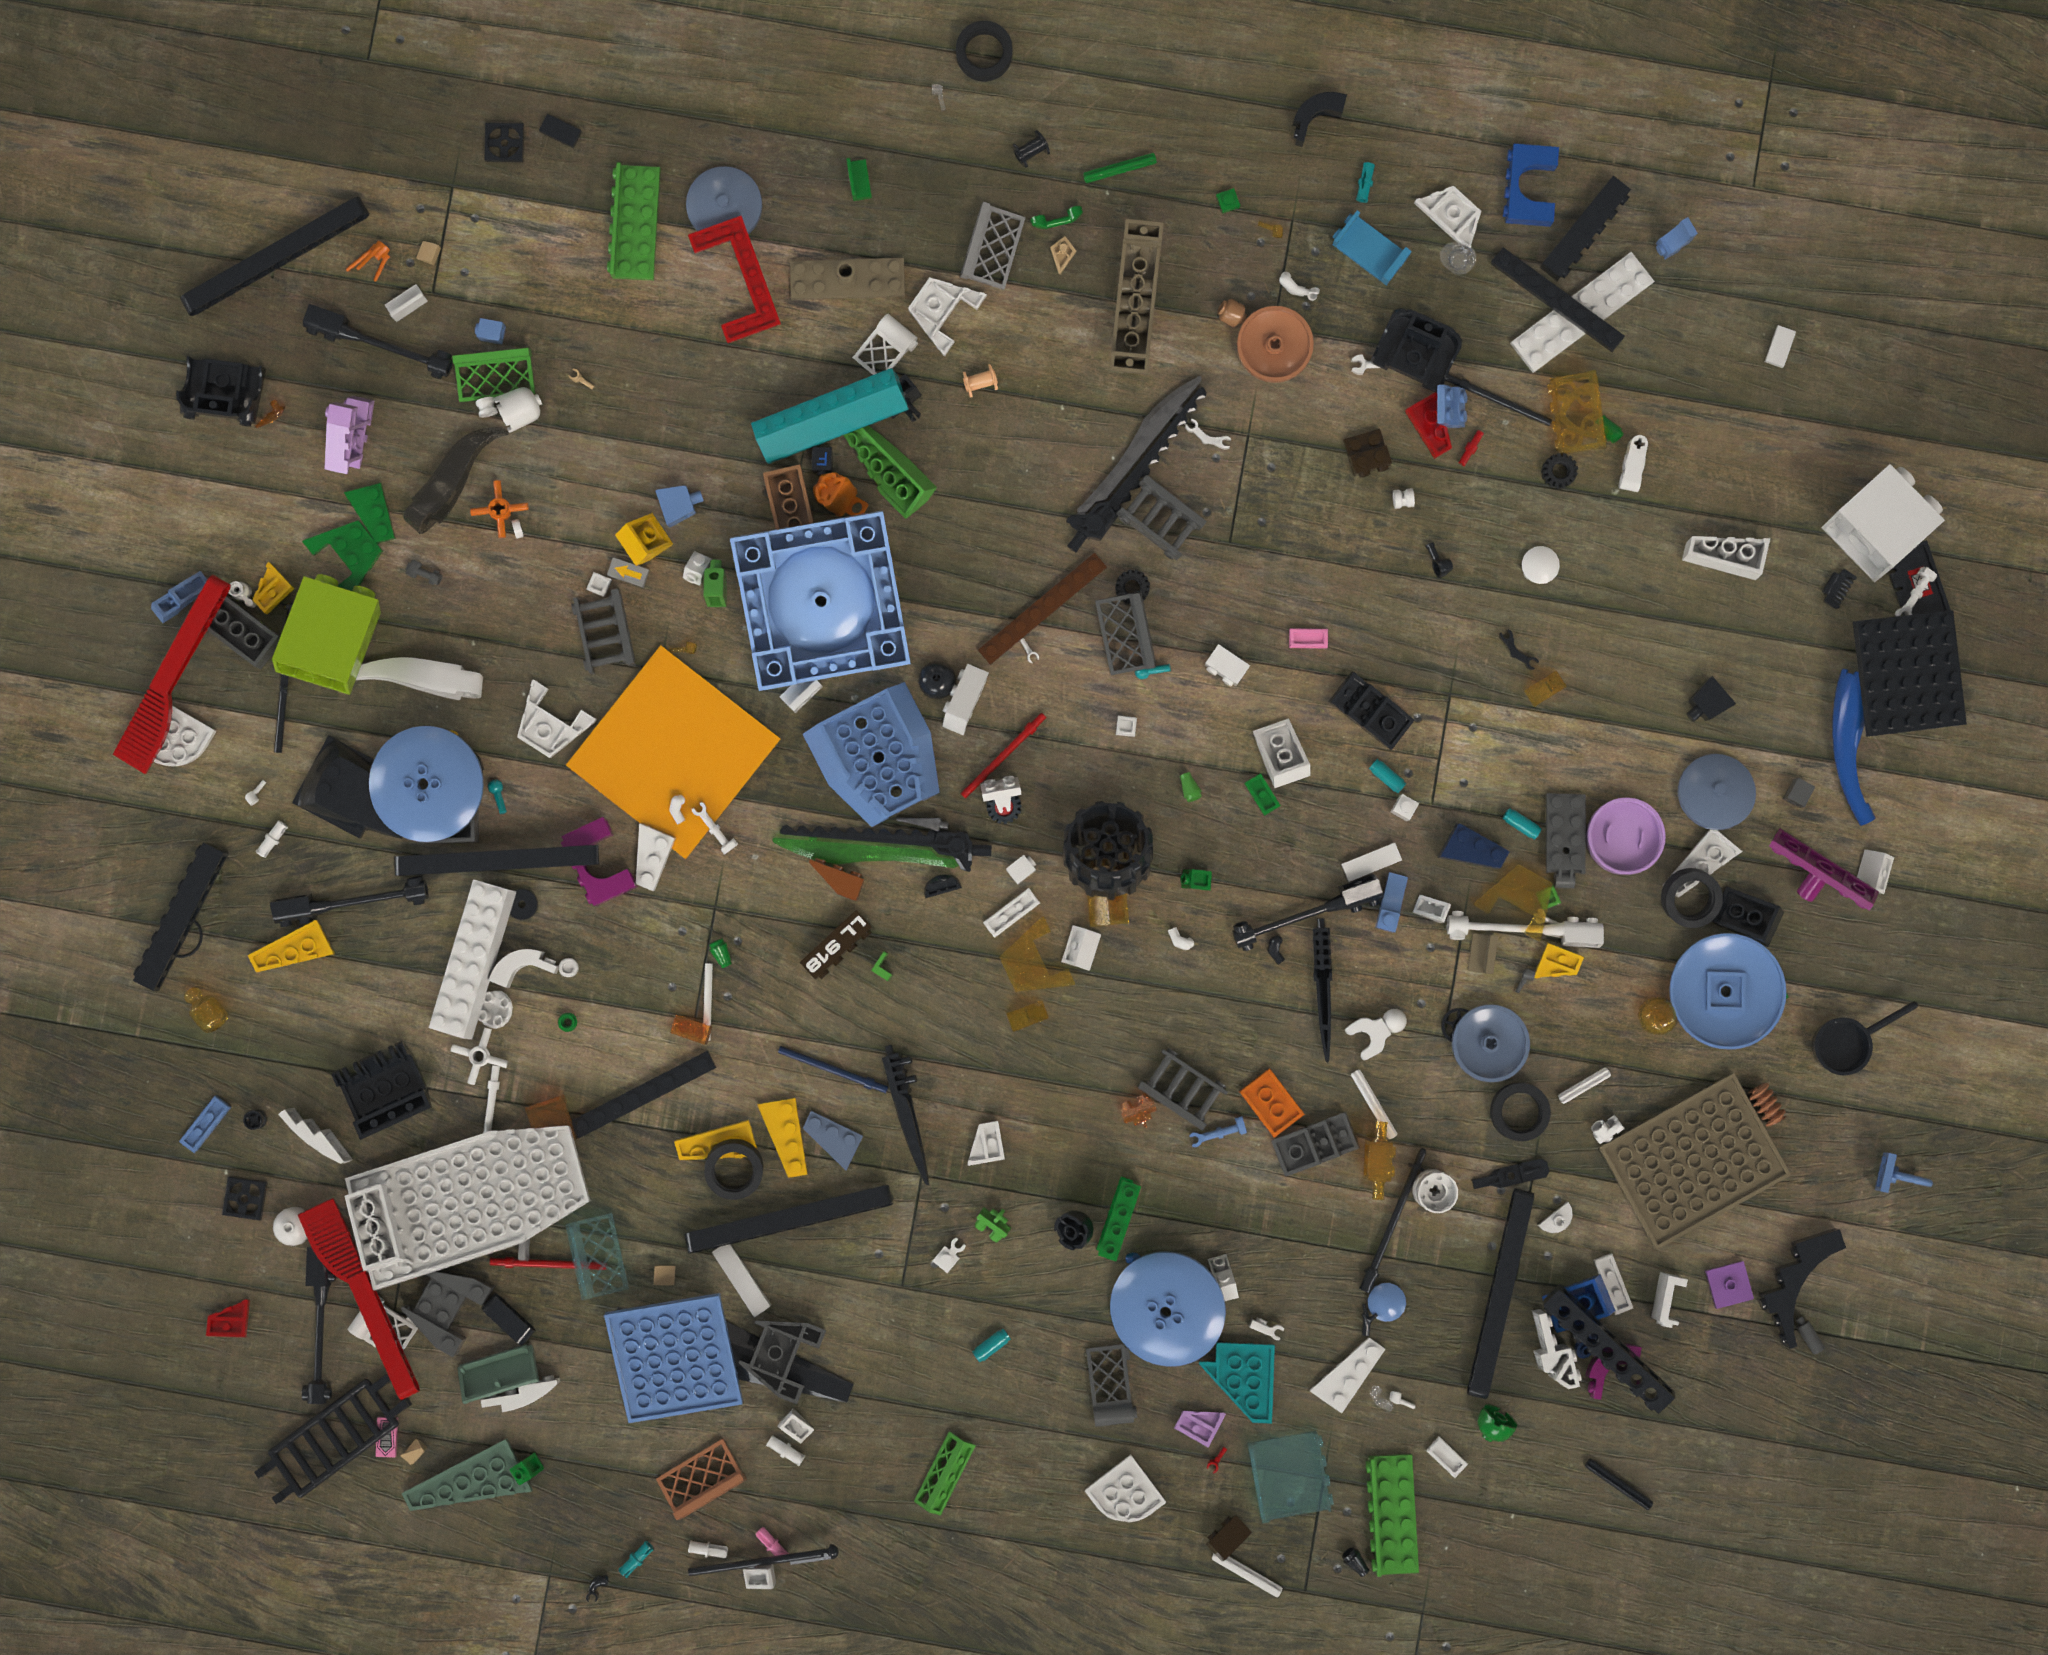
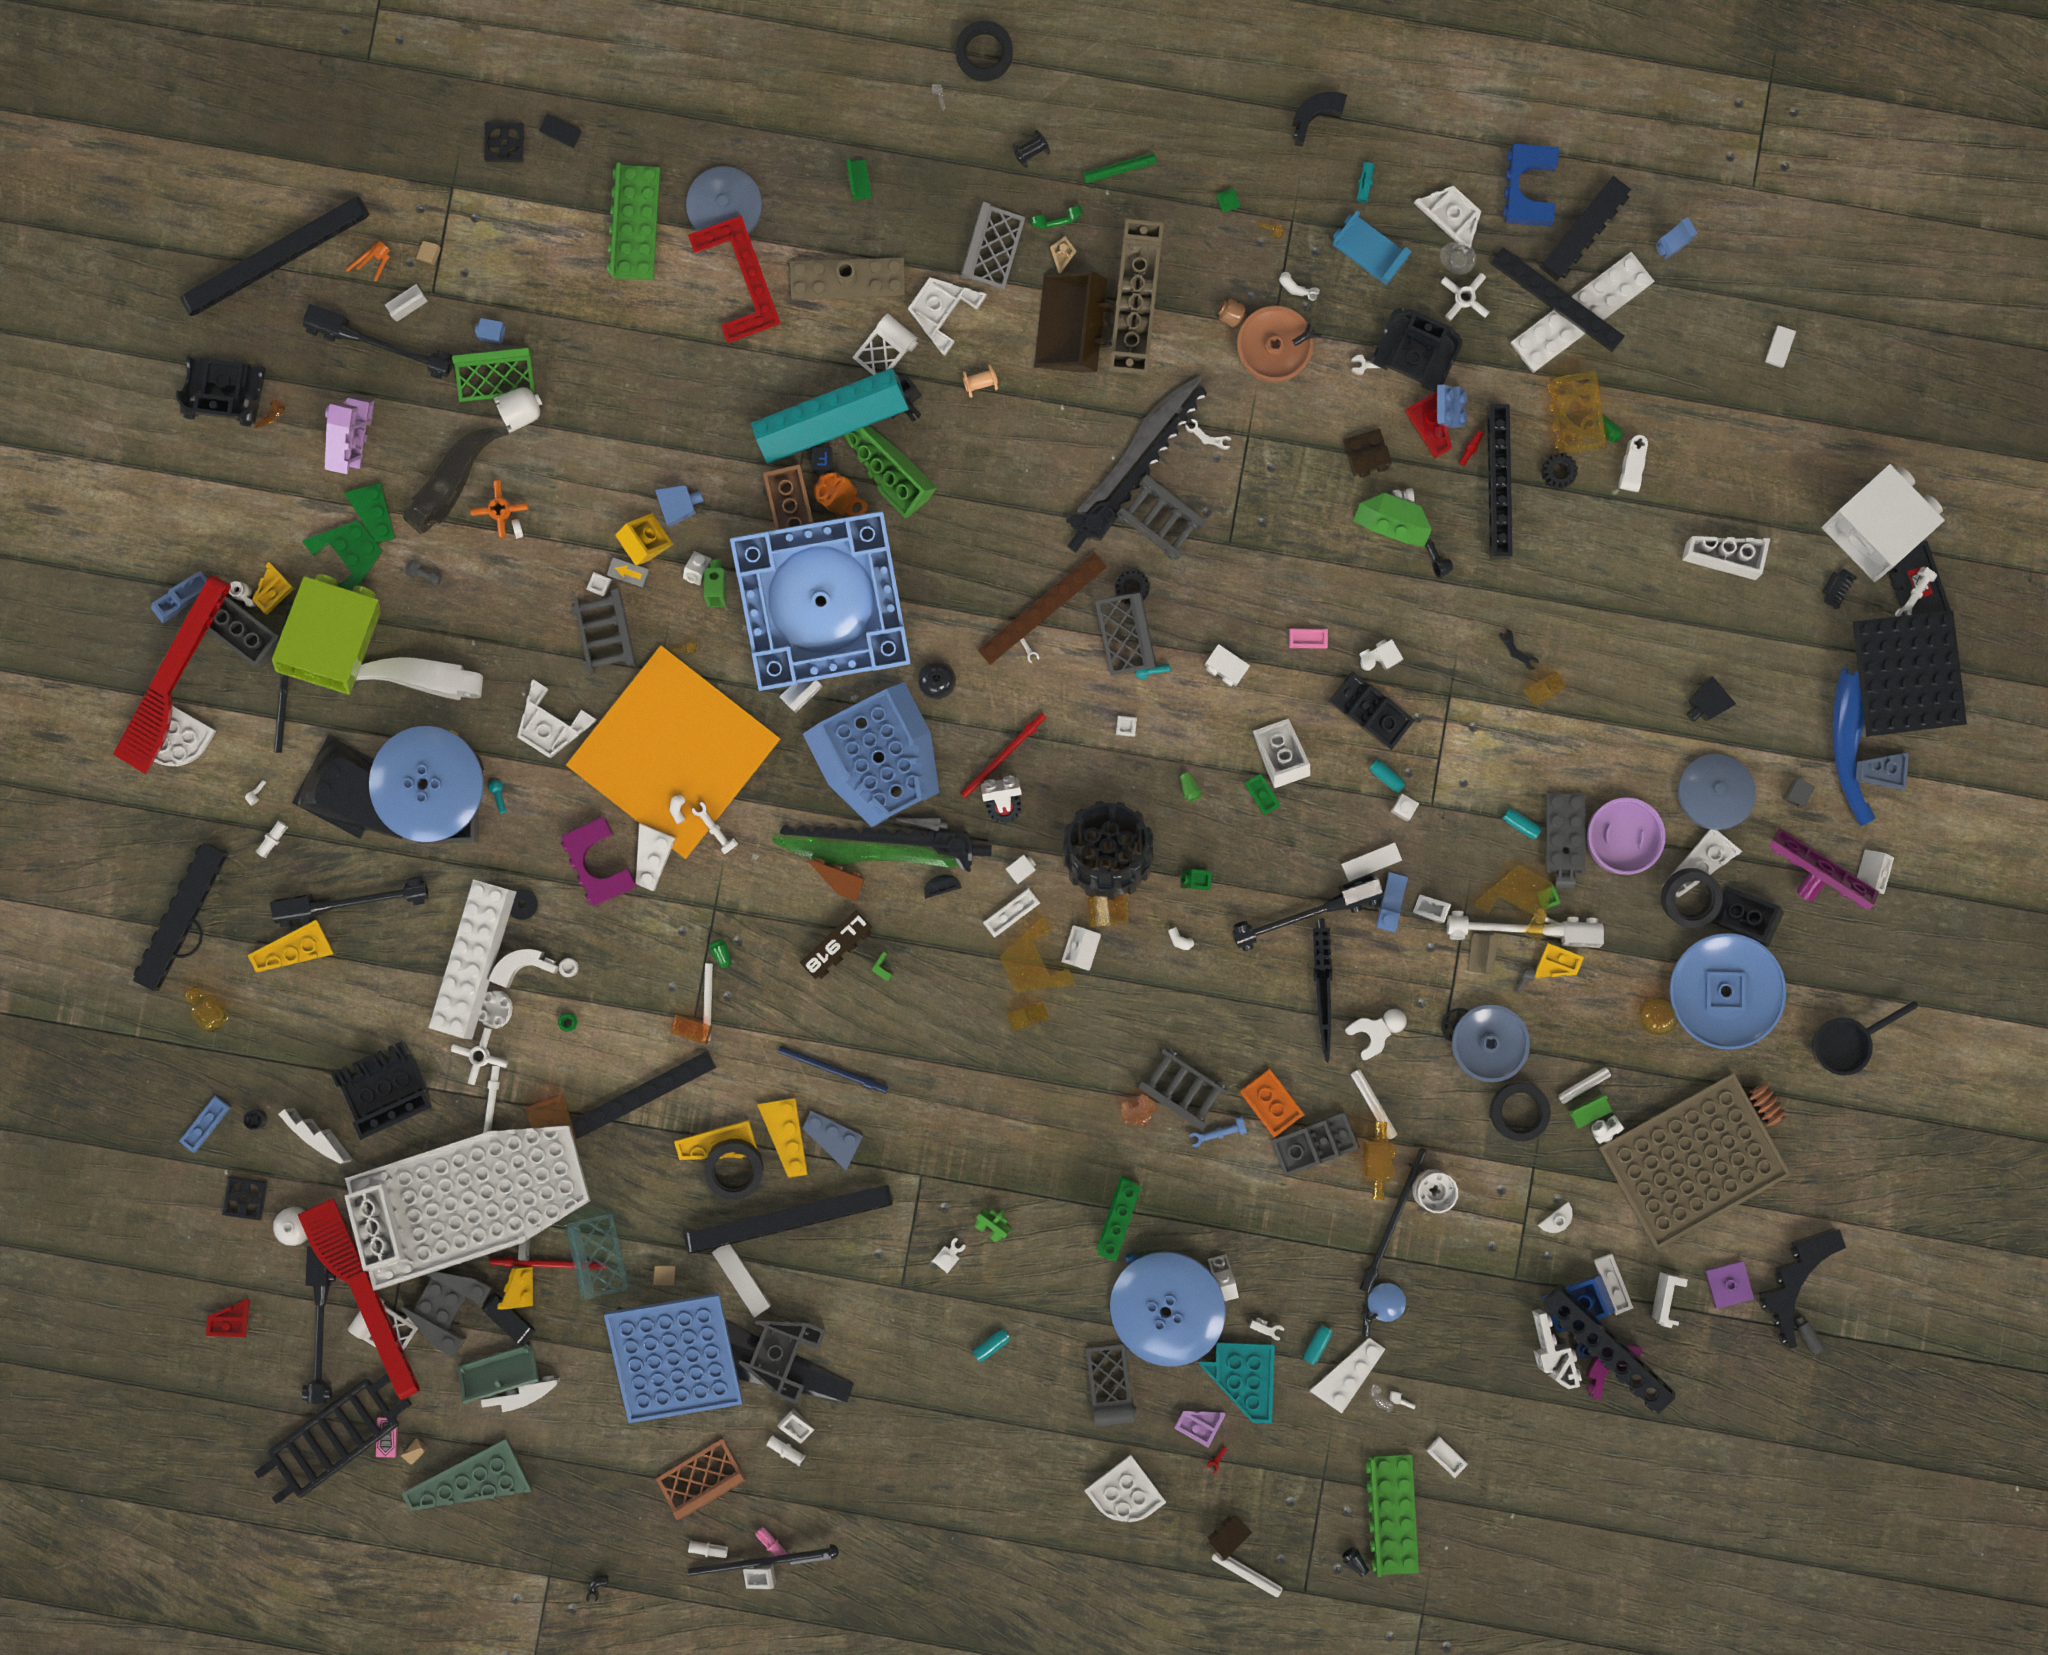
(486, 407): white wheel -> none
(496, 860): black beam -> none
(518, 1289): none -> yellow wing
(526, 1469): green bracket -> none
(579, 378): tan hand -> none
(636, 1559): teal pin -> none
(904, 1106): black piece -> none
(947, 1476): bright green fence -> none
(964, 698): white wedge -> none
(987, 1144): white wing -> none
(1072, 322): none -> dark brown piece
(1074, 1229): black cylinder -> none
(1273, 949): black arm -> none
(1290, 1476): clear light blue panel -> none
(1307, 334): none -> black bar
(1317, 1345): none -> teal piece
(1385, 653): none -> white brick
(1394, 519): none -> bright green wedge
(1460, 303): none -> white bar
(1464, 383): black bar -> none
(1472, 848): dark blue wedge -> none
(1495, 1425): green cylinder -> none
(1499, 481): none -> black brick
(1500, 1293): black beam -> none
(1523, 1173): black piece -> none
(1540, 565): white dish -> none
(1590, 1111): none -> bright green panel
(1619, 1484): black axle -> none
(1884, 771): none -> sand blue wing
(1890, 1173): medium blue tile -> none

